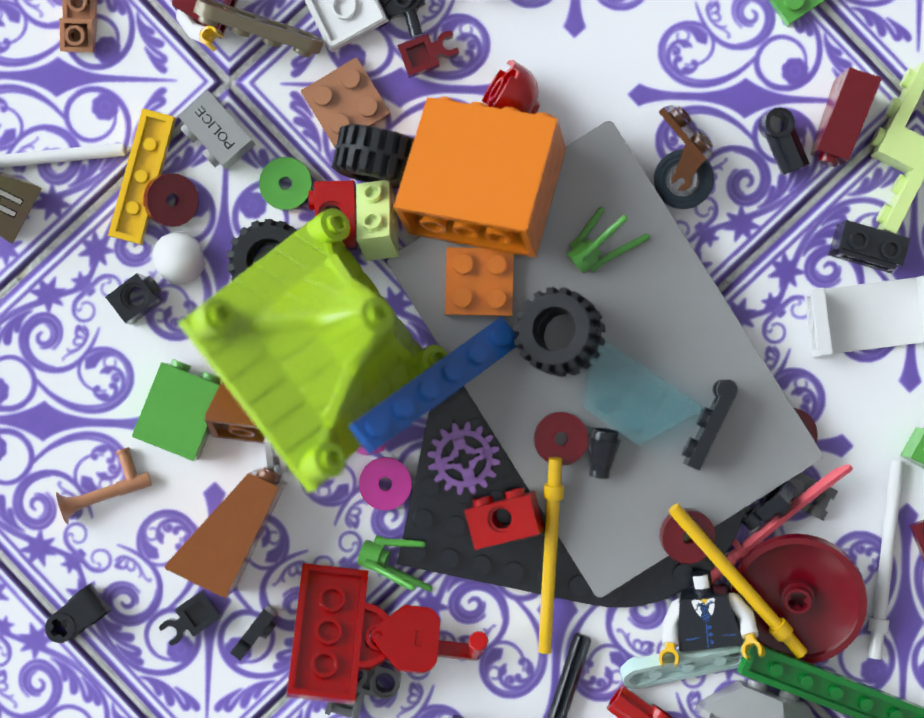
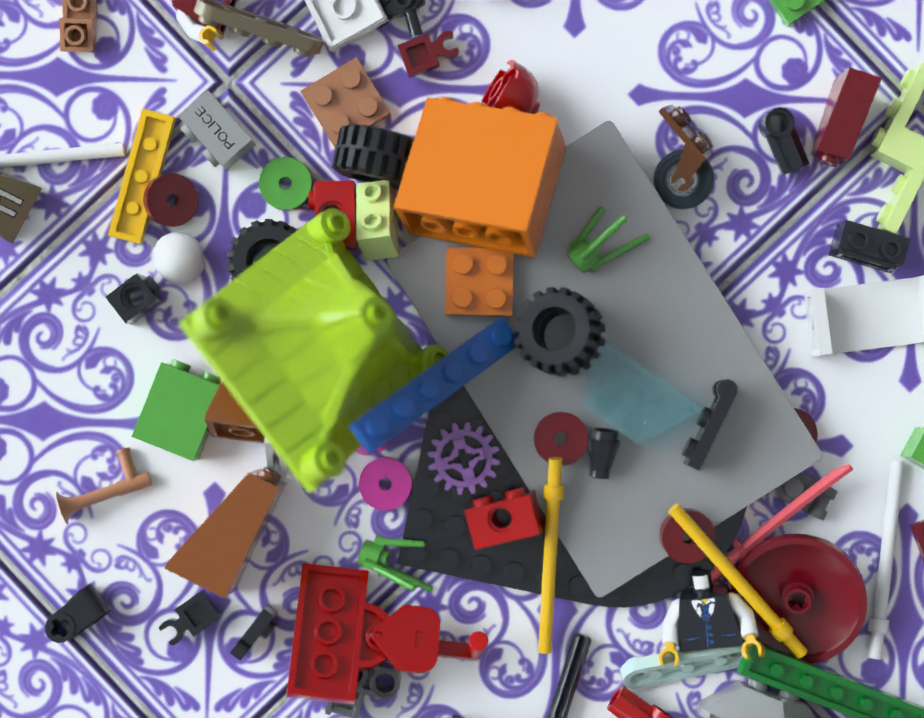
(776, 502): black plate -> none

